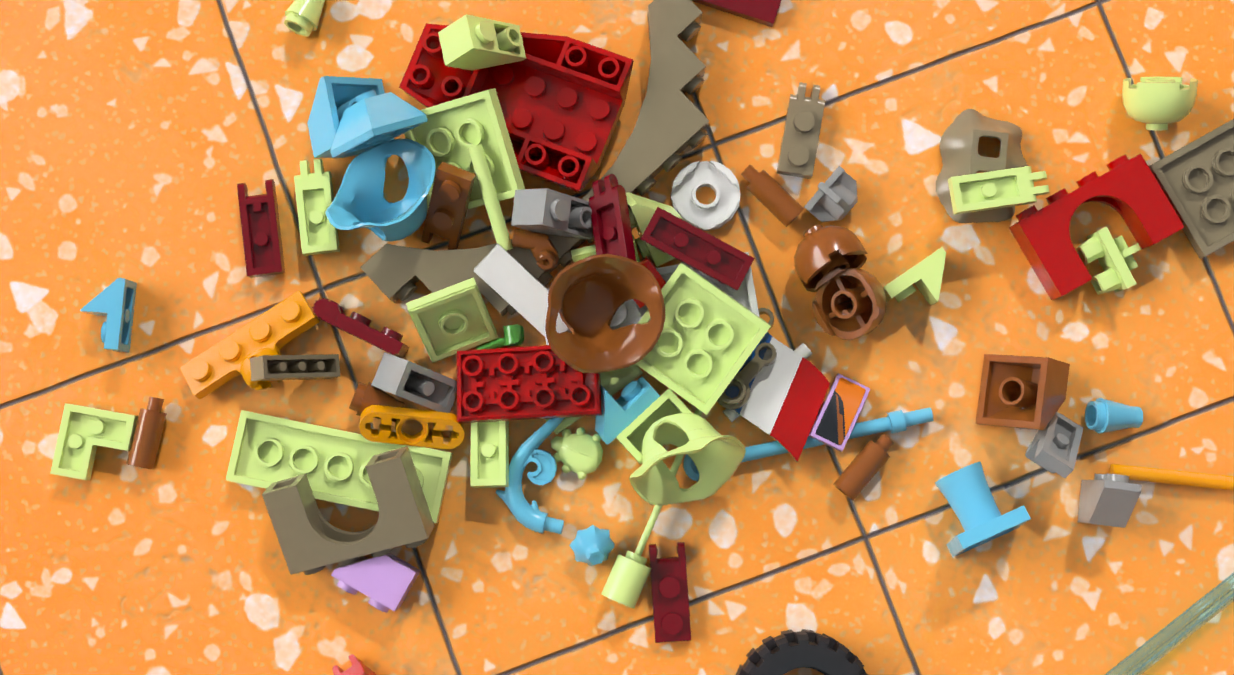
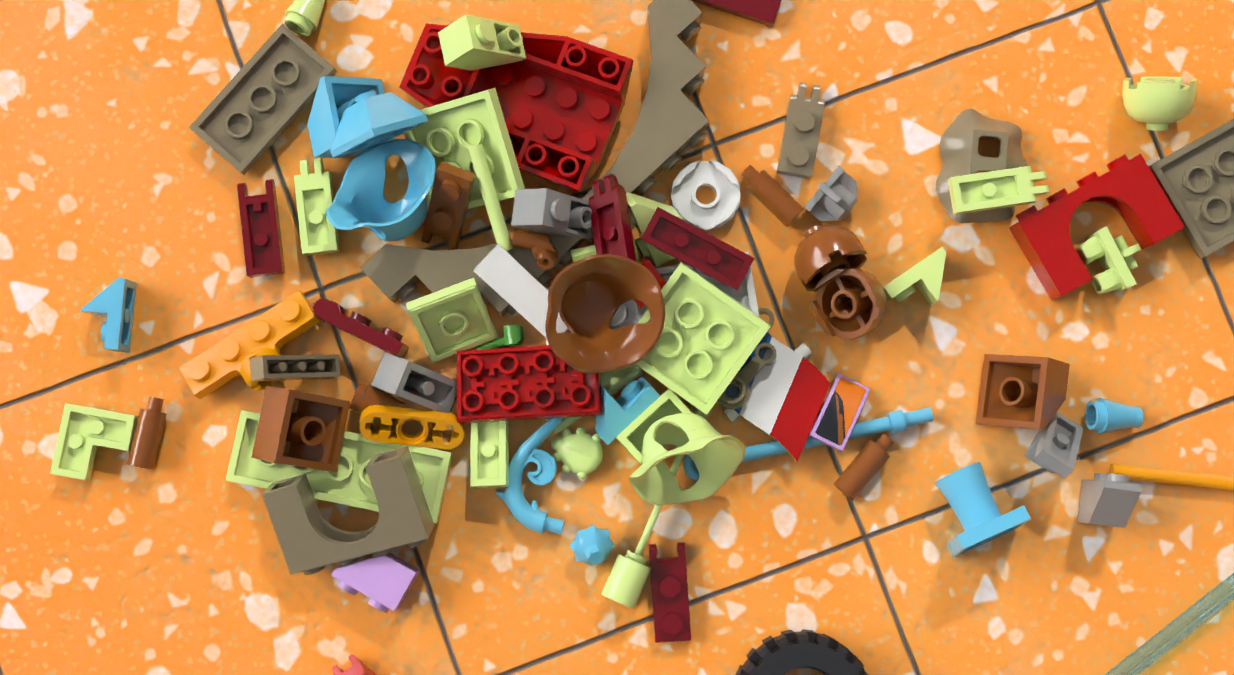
(262, 99): none -> dark tan plate
(300, 429): none -> dark orange slope

